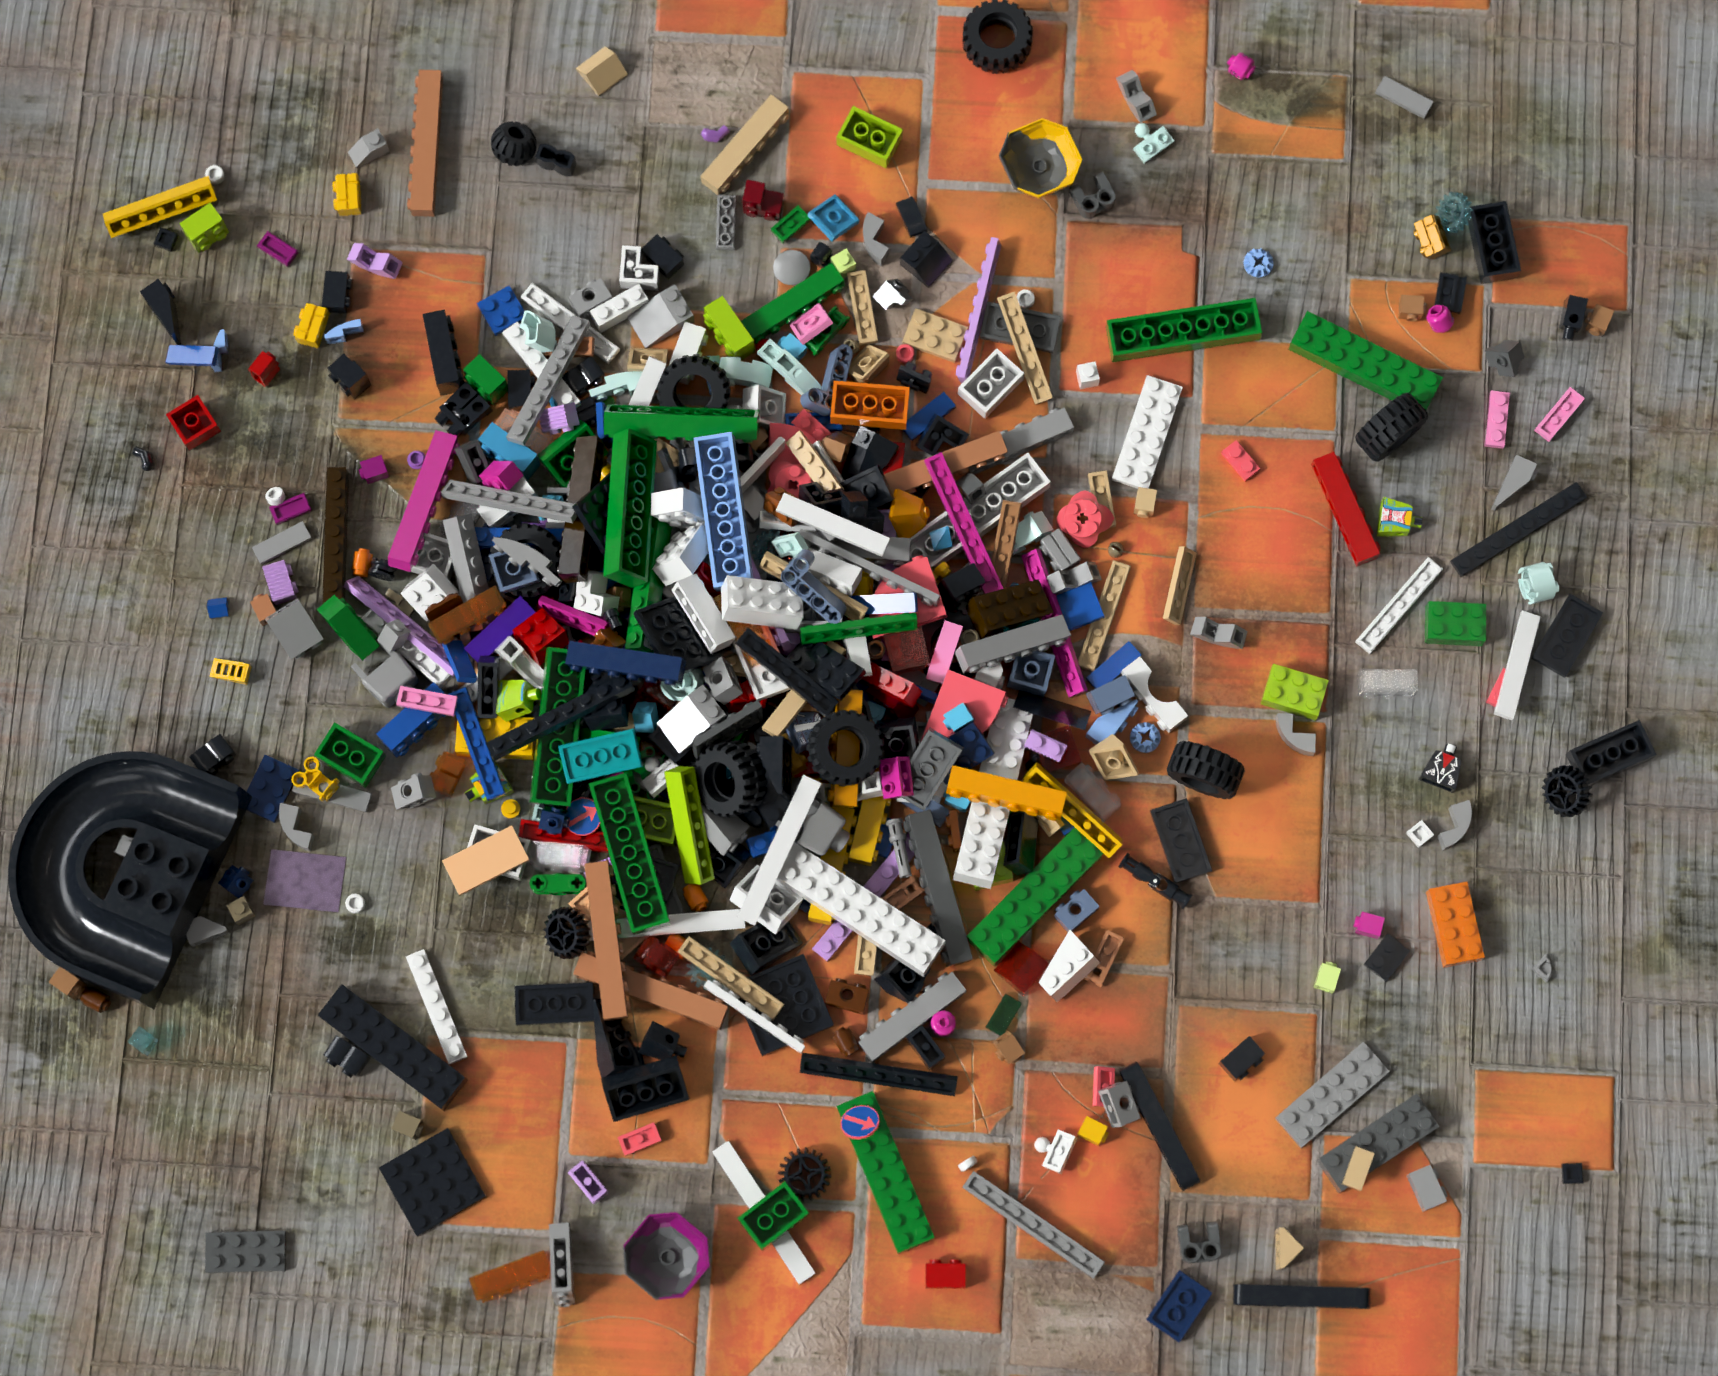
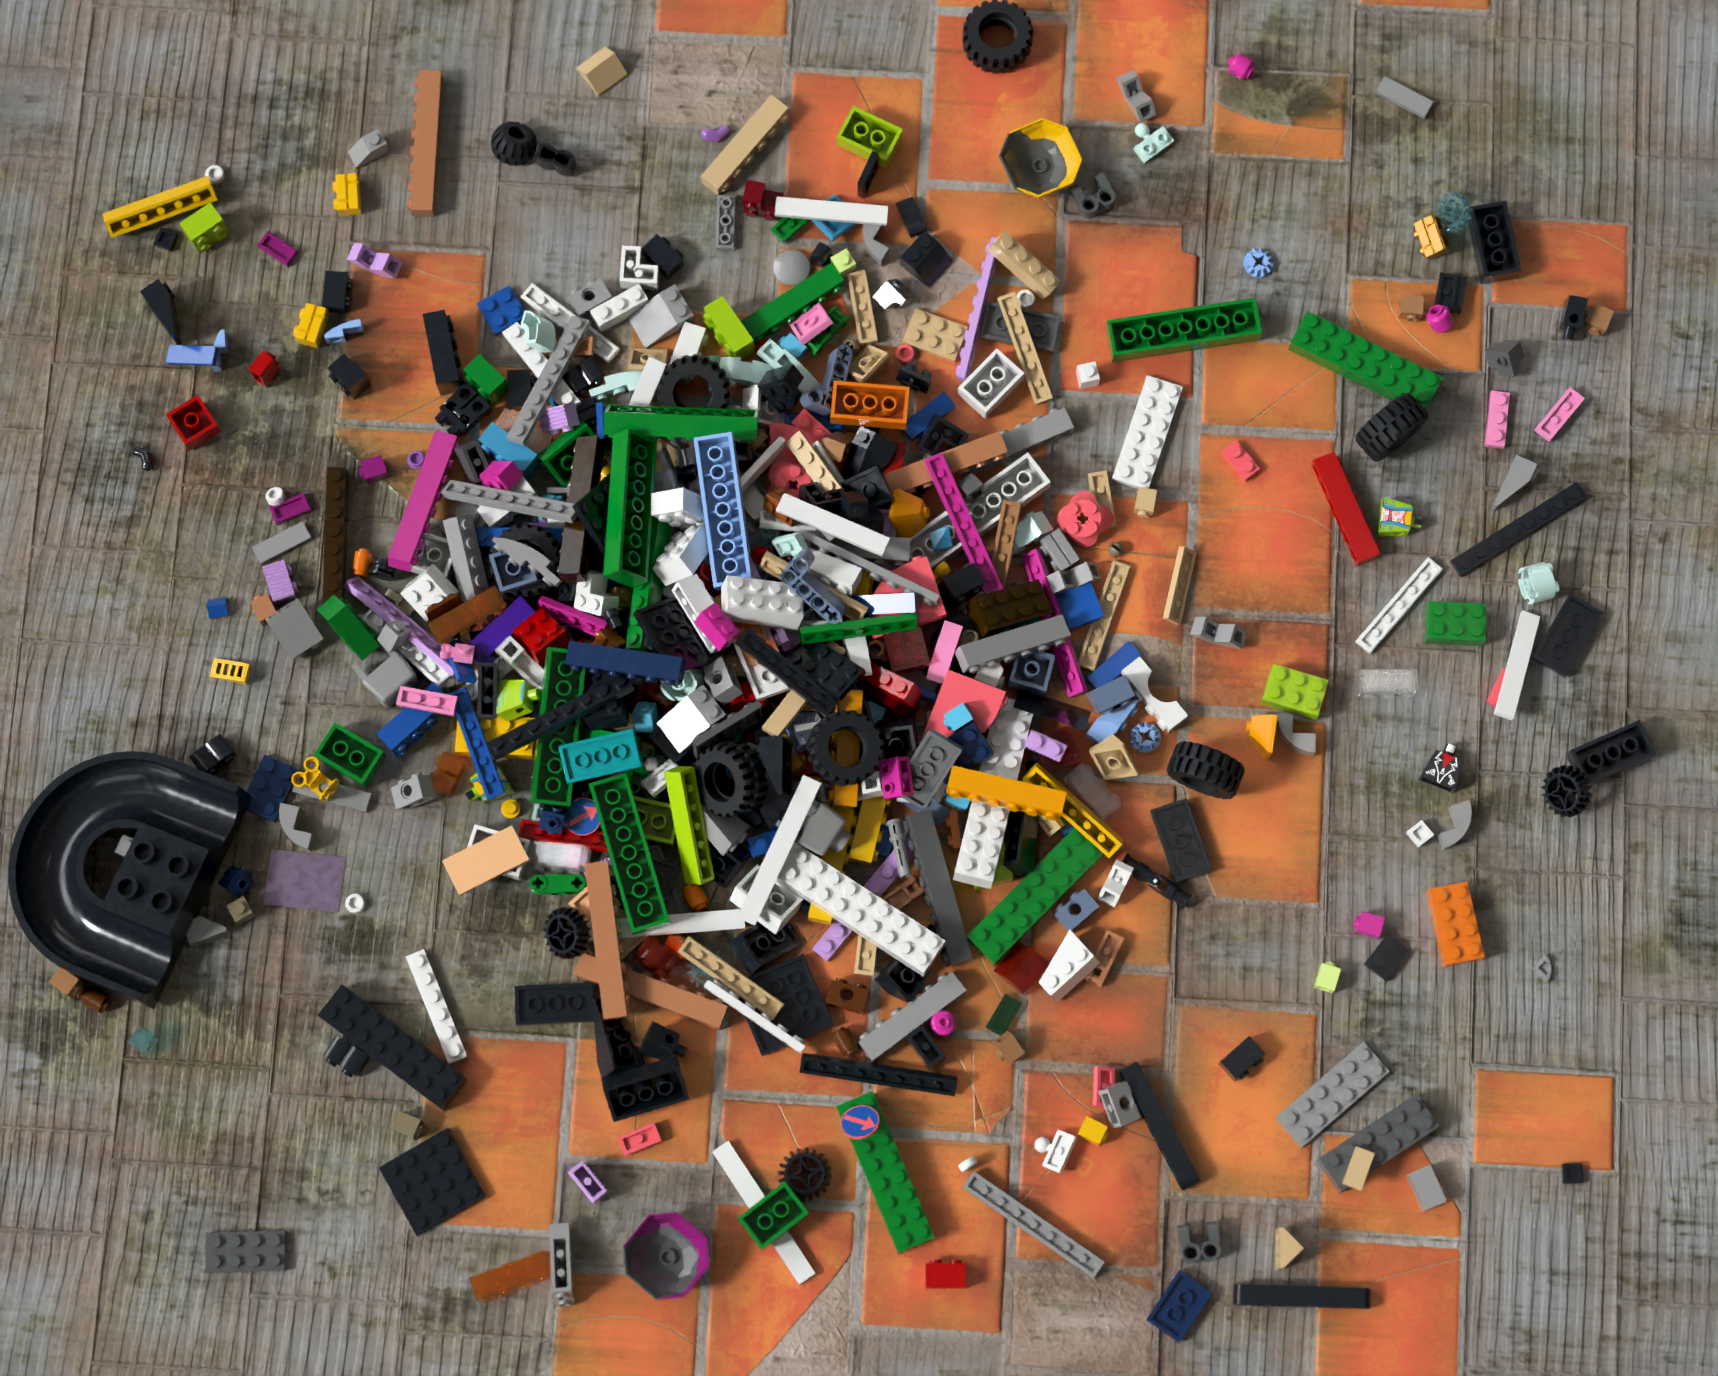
(460, 653): none -> bright pink plate
(717, 626): none -> dark pink brick
(758, 553): none -> red plate
(781, 387): none -> black brick
(831, 211): none -> white tile
(868, 174): none -> black tile
(1023, 265): none -> tan brick
(1115, 883): none -> white brick
(1262, 733): none -> light orange slope

